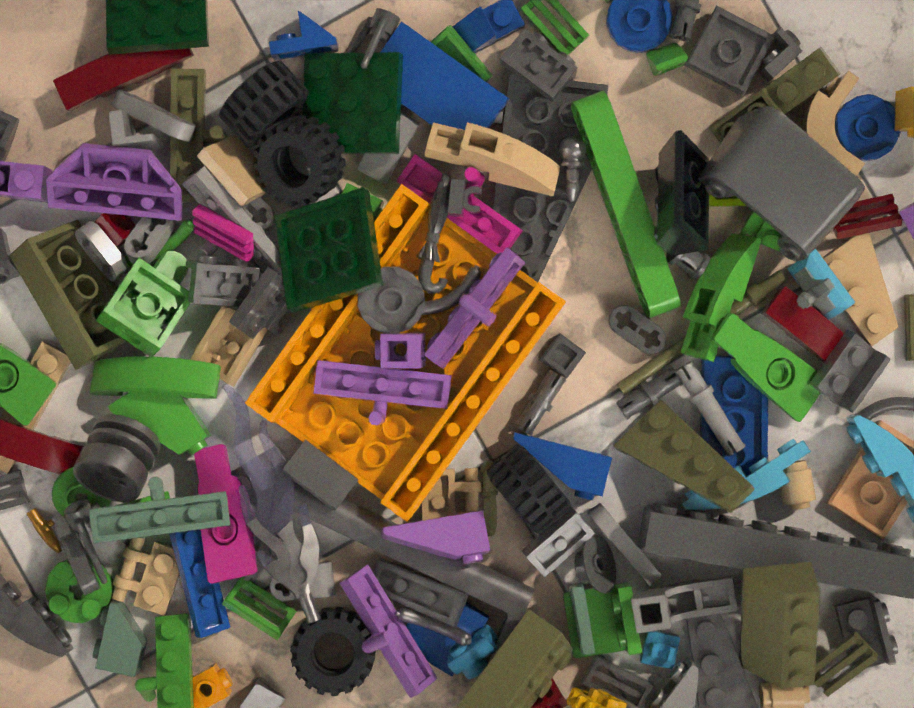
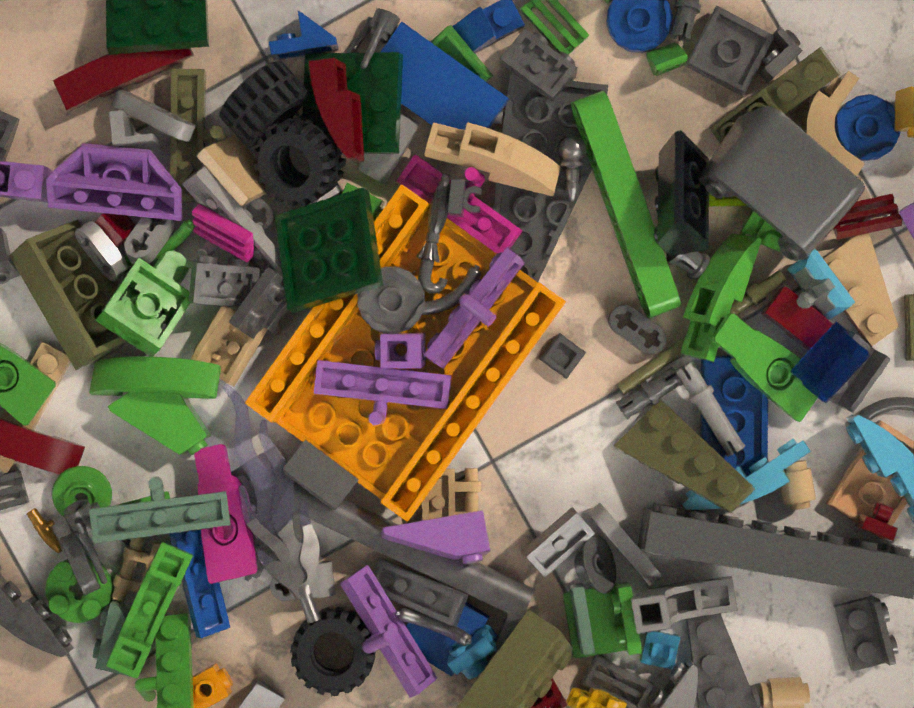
(117, 458): flat silver wheel -> none
(148, 609): none -> bright green slope
(254, 618): bright green tile -> none
(338, 106): none -> dark red slope
(489, 500): olive piece -> none
(528, 489): black tyre -> none
(540, 402): flat silver pin -> none
(573, 466): blue slope -> none
(780, 623): olive slope -> none
(830, 363): none -> clear blue panel
(854, 670): olive tile -> none
(878, 522): none -> dark red tile

